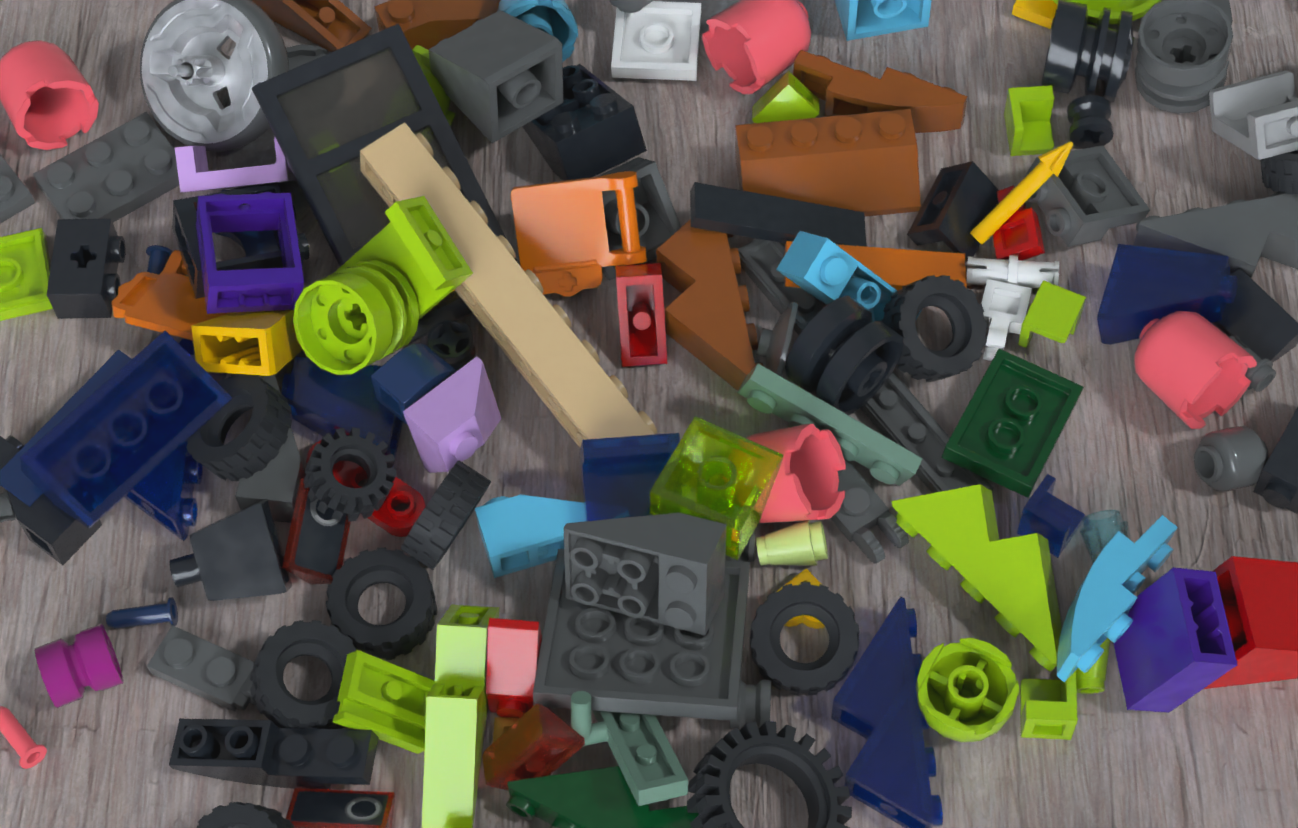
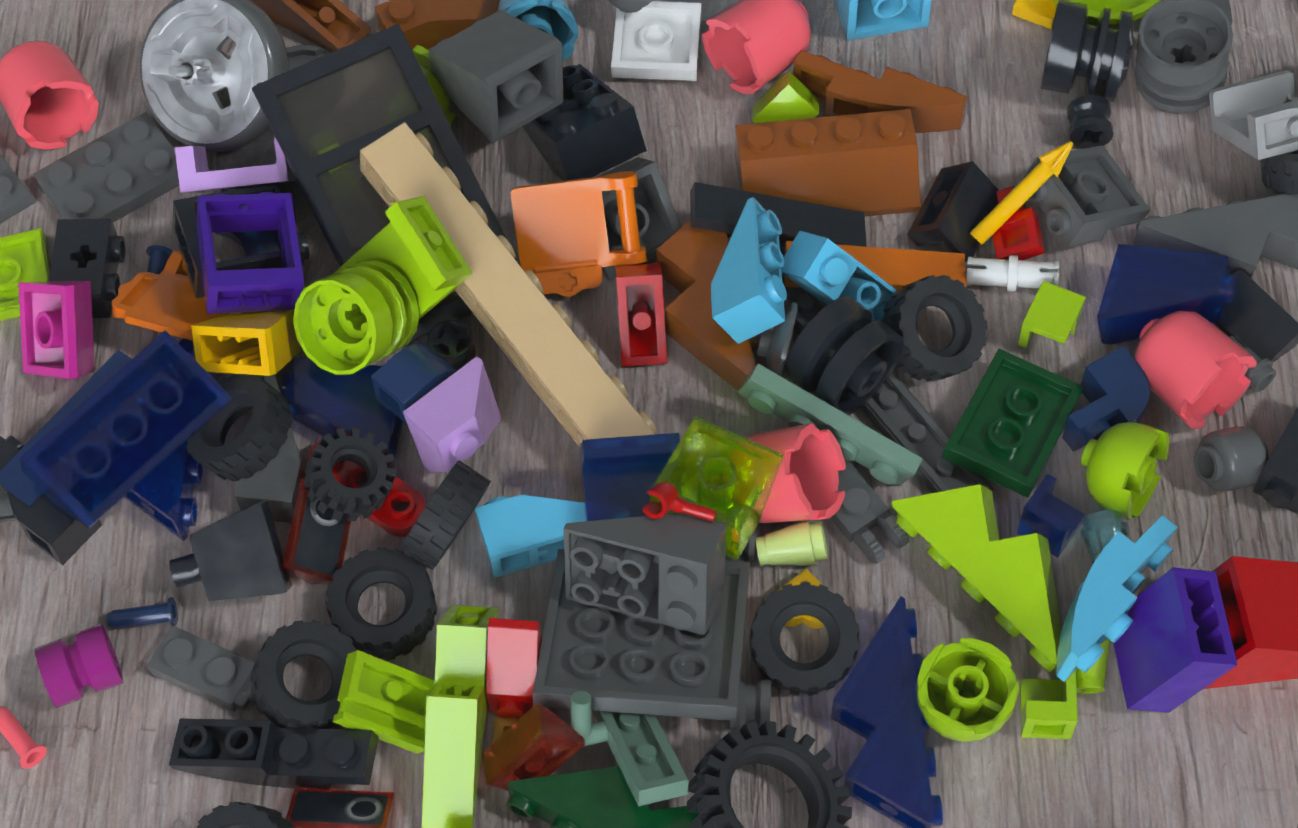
(57, 328): none -> dark pink slope
(672, 502): none -> red hand
(748, 281): none -> medium azure slope
(1005, 311): white plate -> none
(1028, 120): lime panel -> none
(1116, 395): none -> dark blue brick
(1124, 466): none -> lime cylinder

